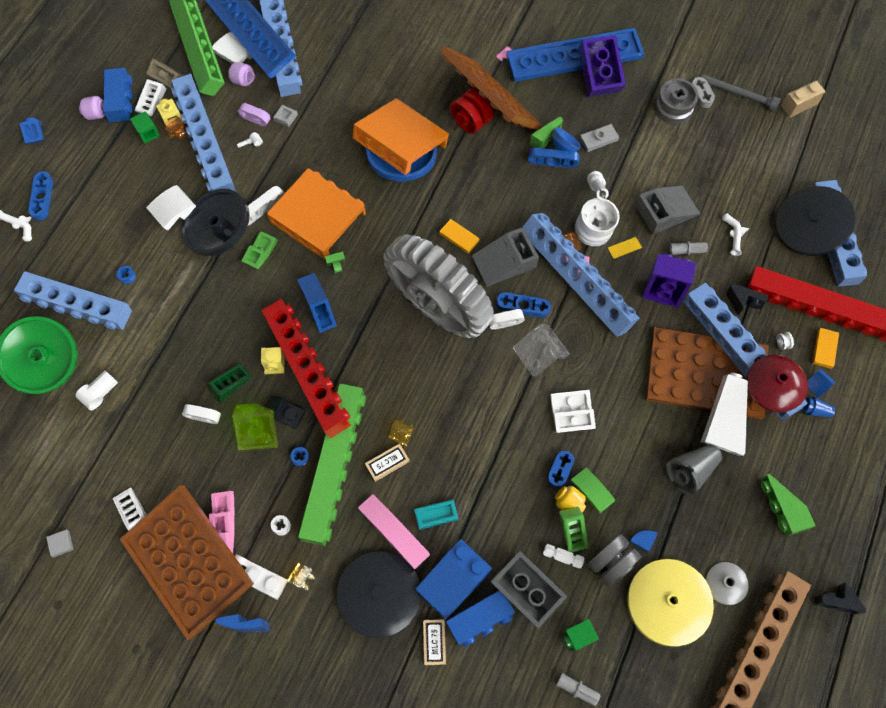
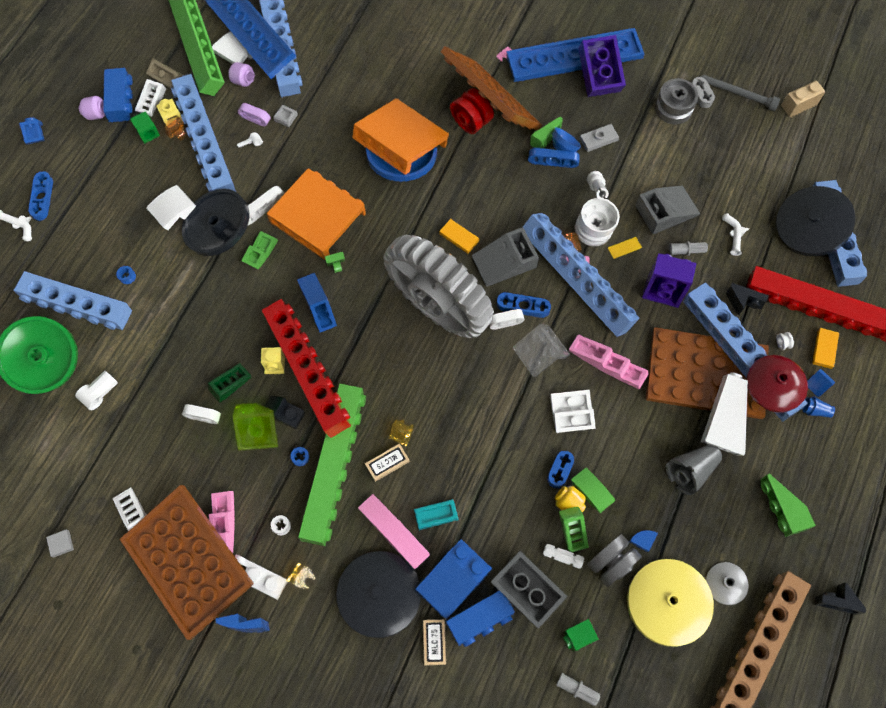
(608, 362): none -> bright pink slope

